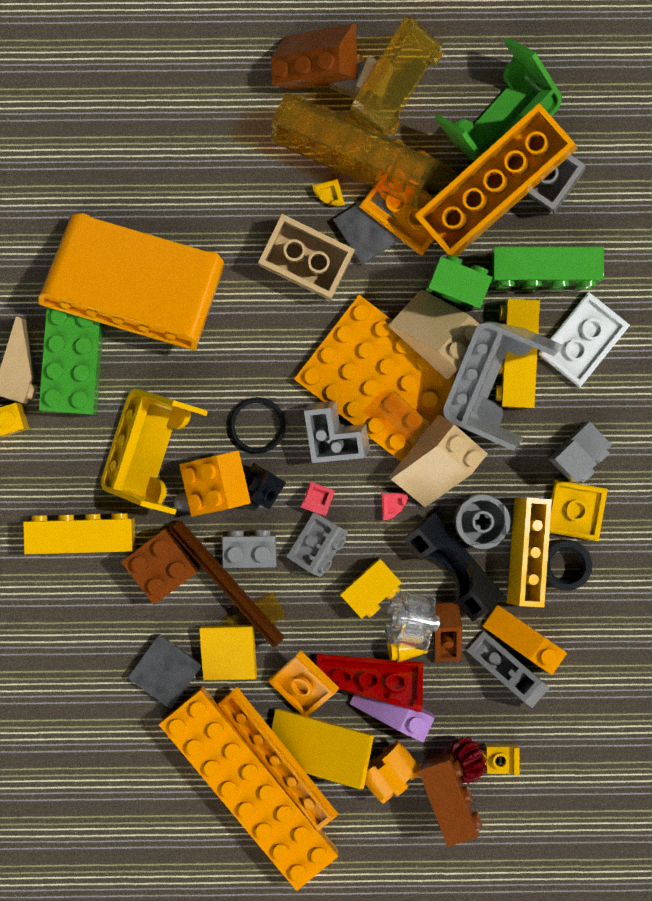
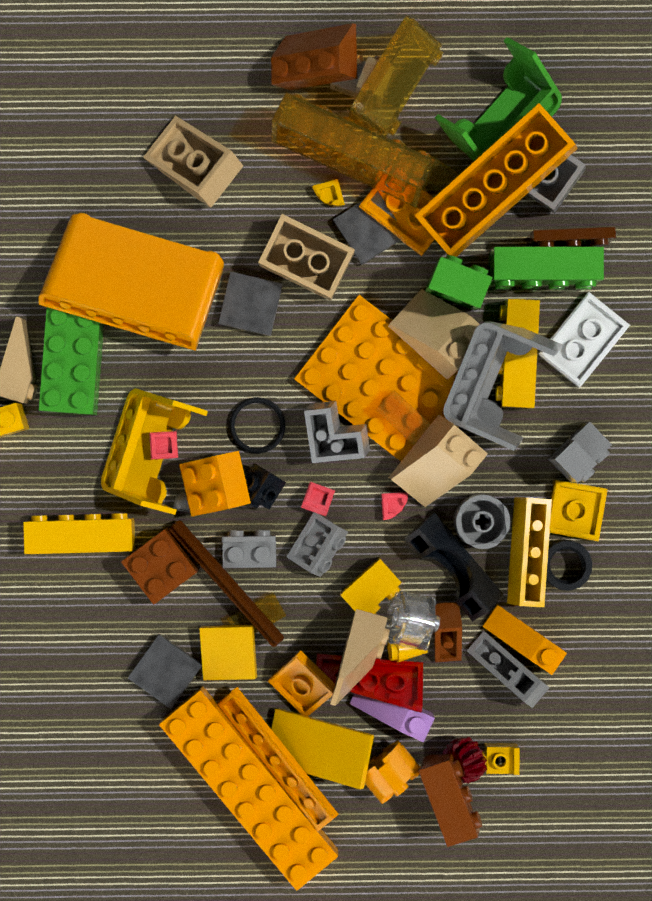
(163, 445): none -> coral tile
(194, 161): none -> tan slope
(250, 303): none -> flat silver tile
(362, 647): none -> tan slope
(572, 237): none -> reddish brown plate

